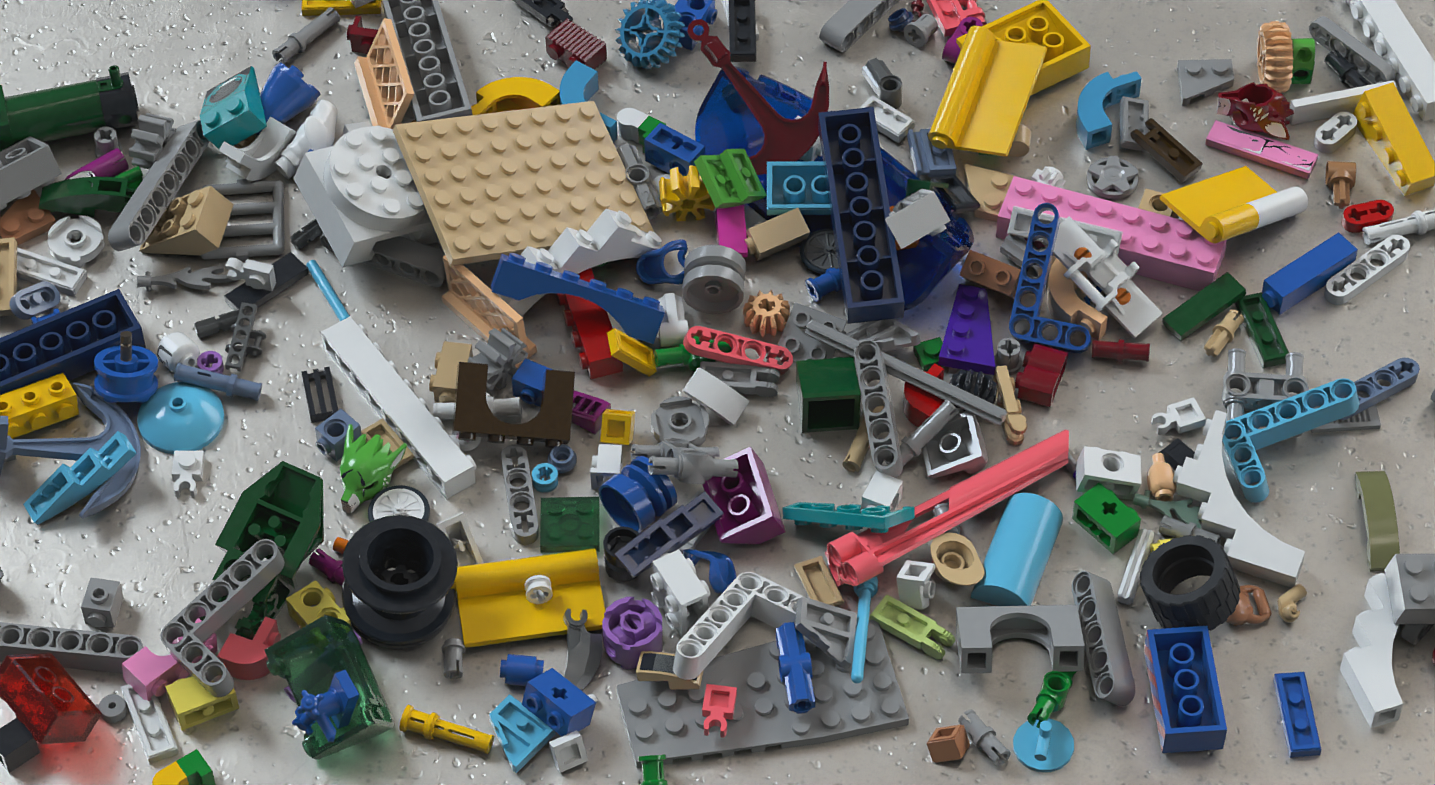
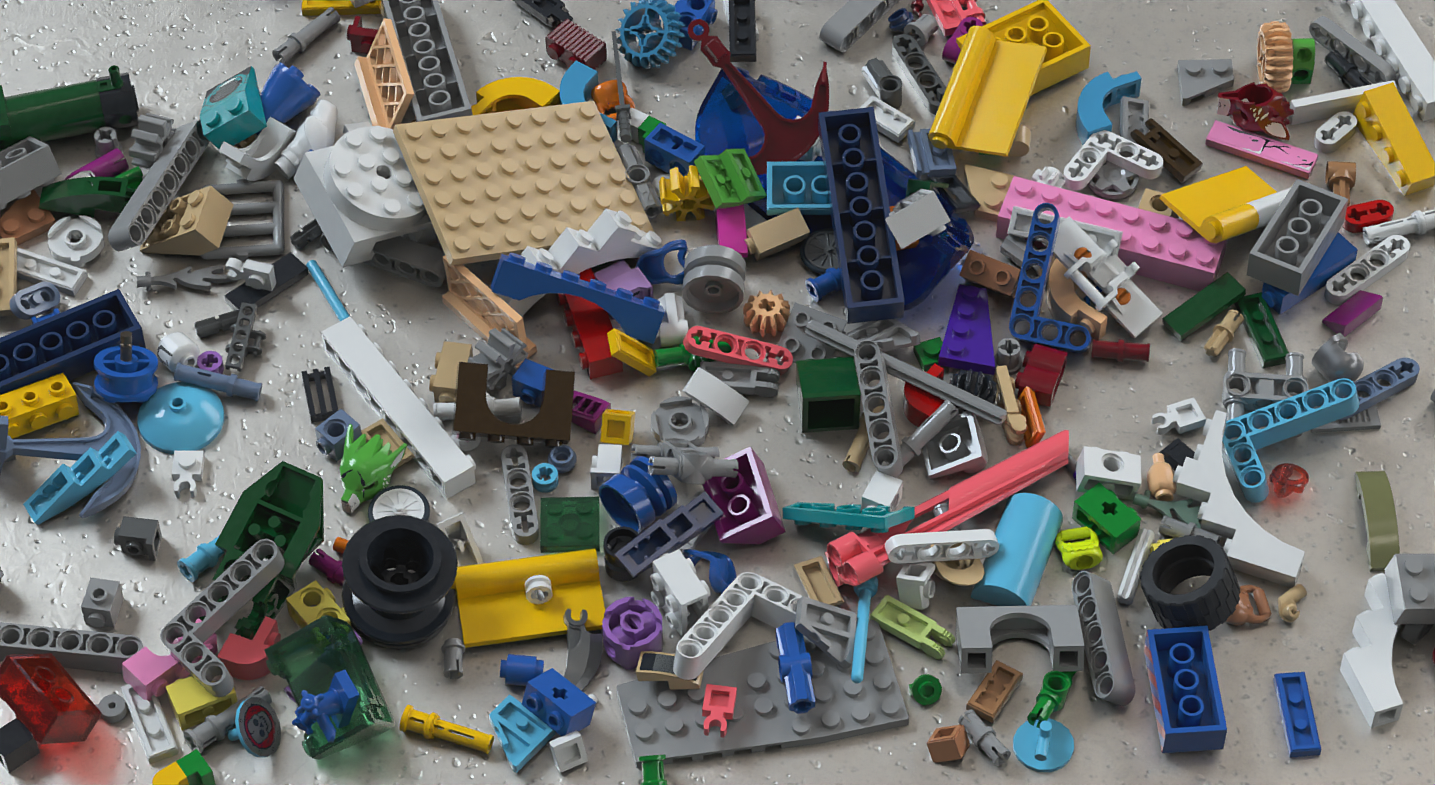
(139, 536): none -> dark grey brick
(200, 560): none -> medium azure pin
(216, 726): none -> light grey pin
(256, 727): none -> shield
(607, 97): none -> orange piece
(621, 276): none -> lavender piece
(622, 110): none -> dark grey sword
(916, 76): none -> dark grey beam
(925, 689): none -> green plate
(975, 545): none -> white beam
(994, 691): none -> medium nougat plate
(1031, 411): none -> orange tile
(1080, 554): none -> neon yellow piece
(1101, 148): none -> white beam
(1282, 485): none -> clear red piece
(1297, 237): none -> light grey brick
(1336, 363): none -> flat silver helmet
(1353, 312): none -> magenta slope

